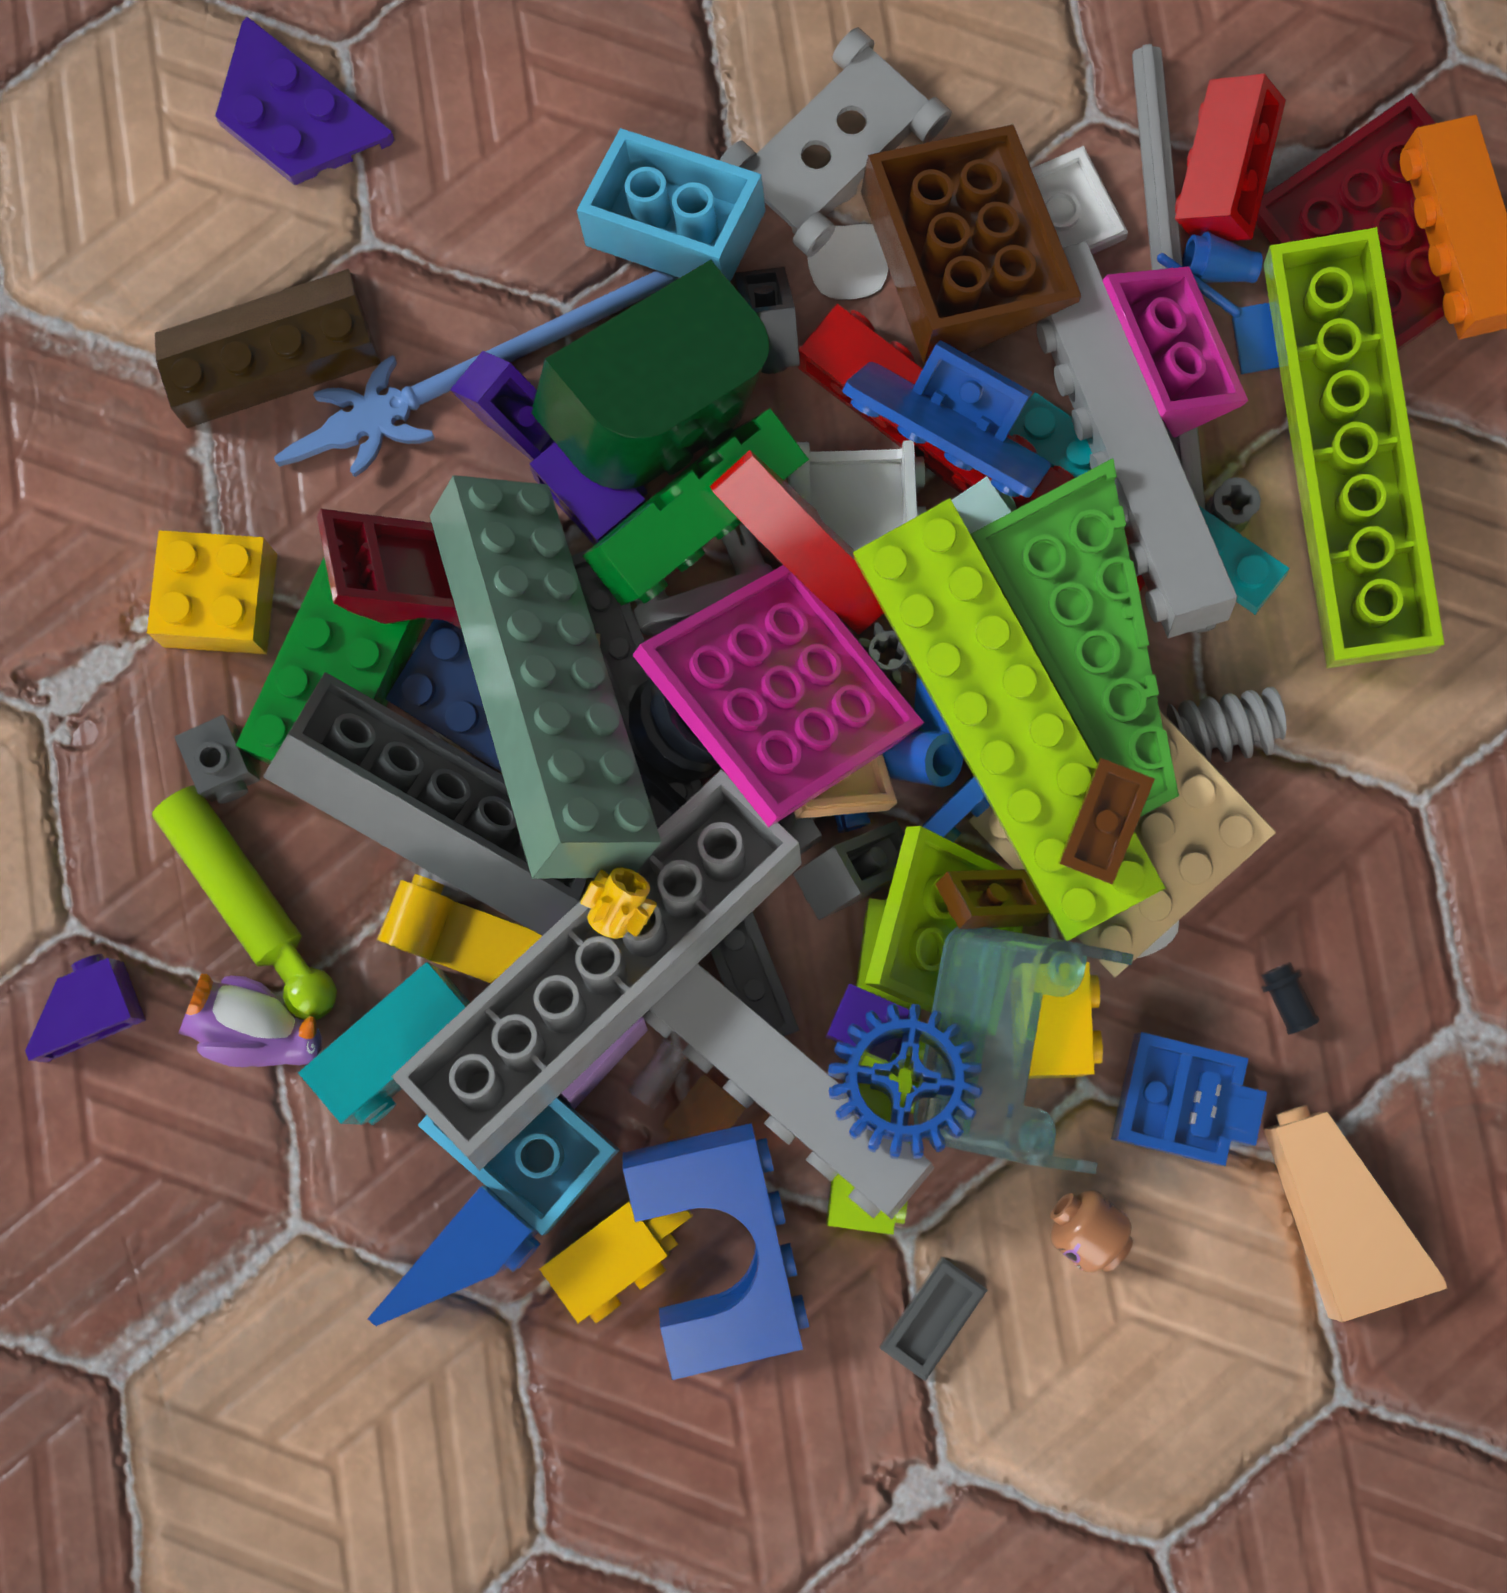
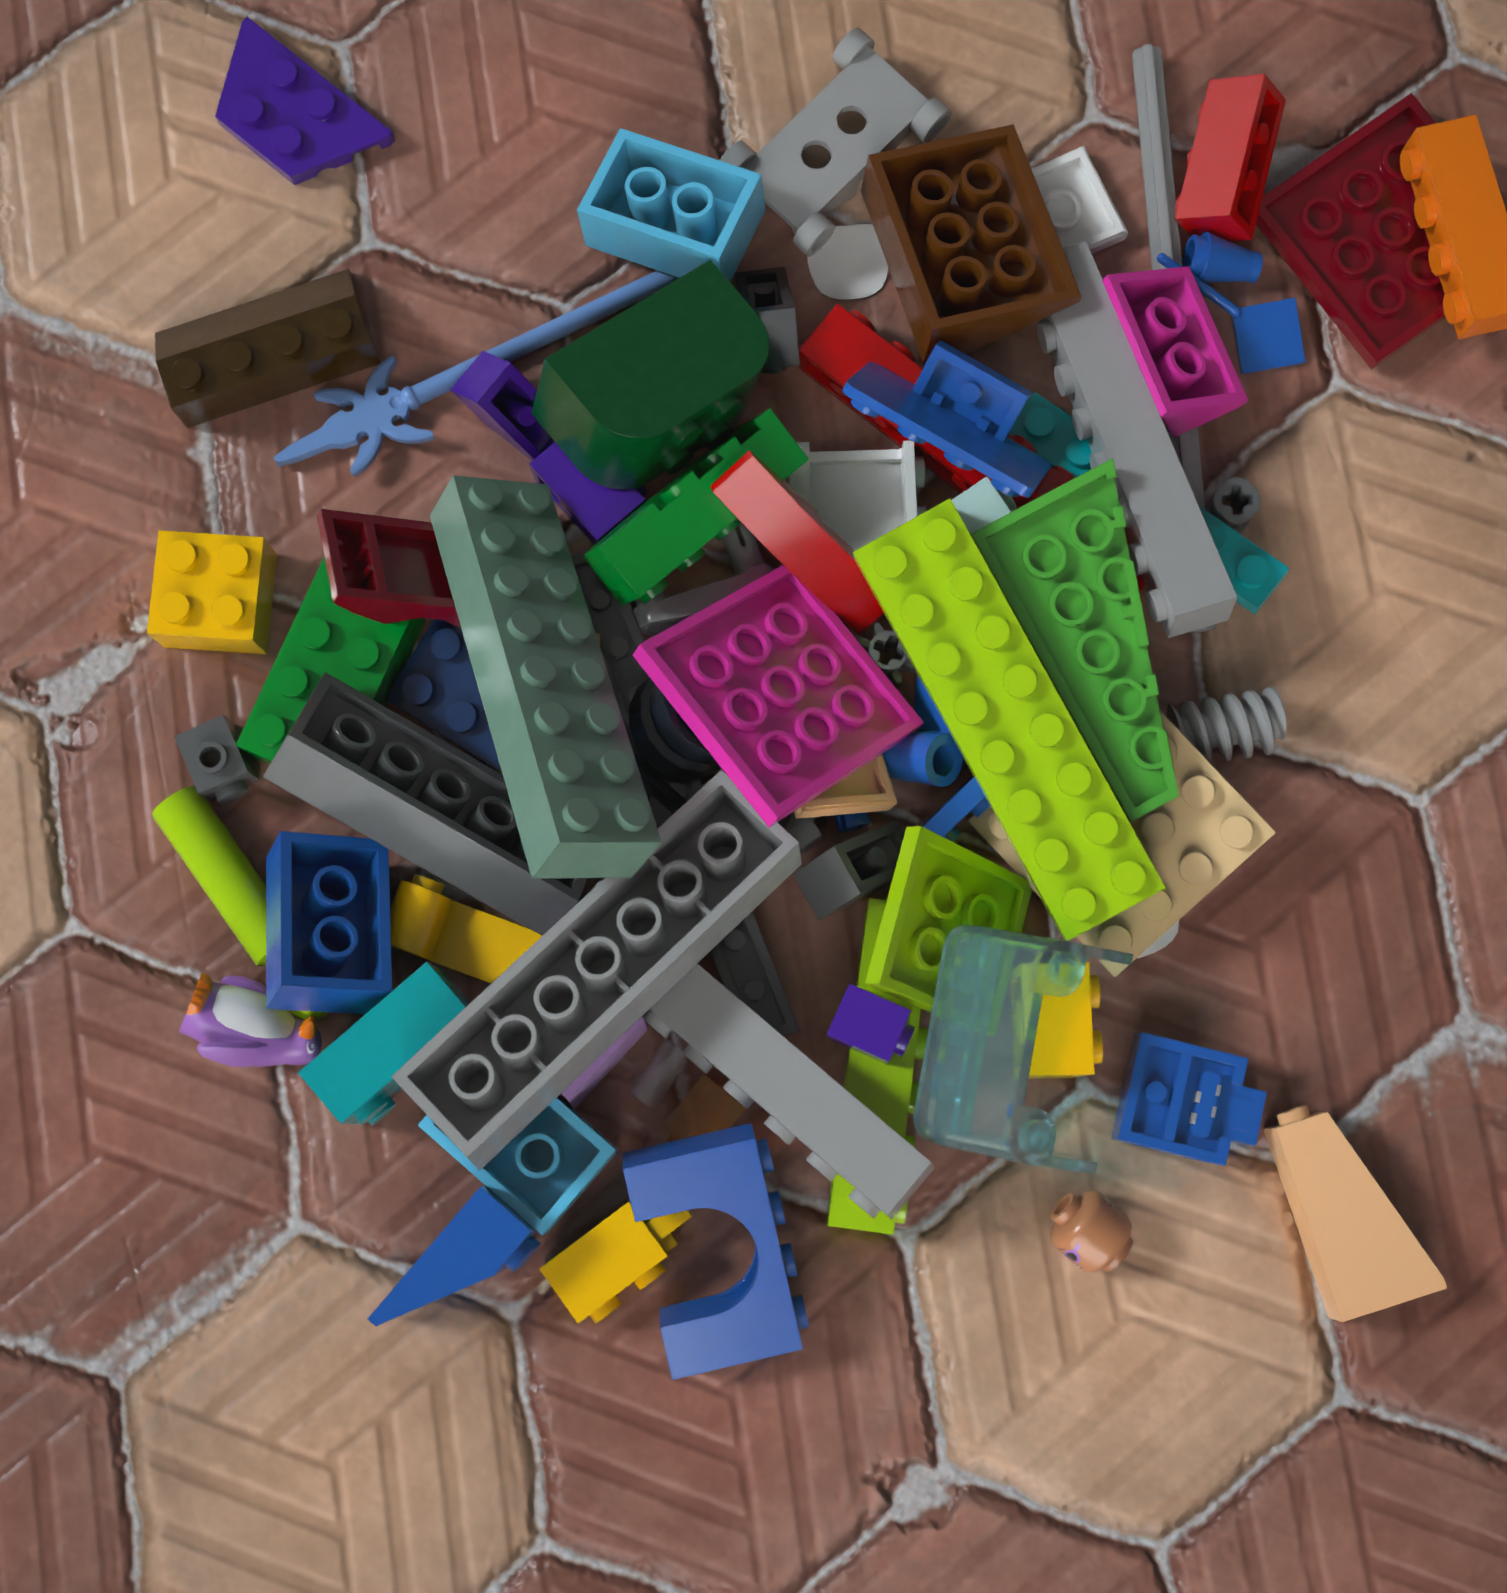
(85, 1008): dark purple slope -> none
(327, 923): none -> blue brick
(618, 903): yellow gear -> none
(931, 1082): blue gear -> none
(933, 1318): dark grey tile -> none
(991, 898): plate -> none
(1106, 821): reddish brown plate -> none
(1289, 998): black pin -> none
(1352, 449): lime brick -> none

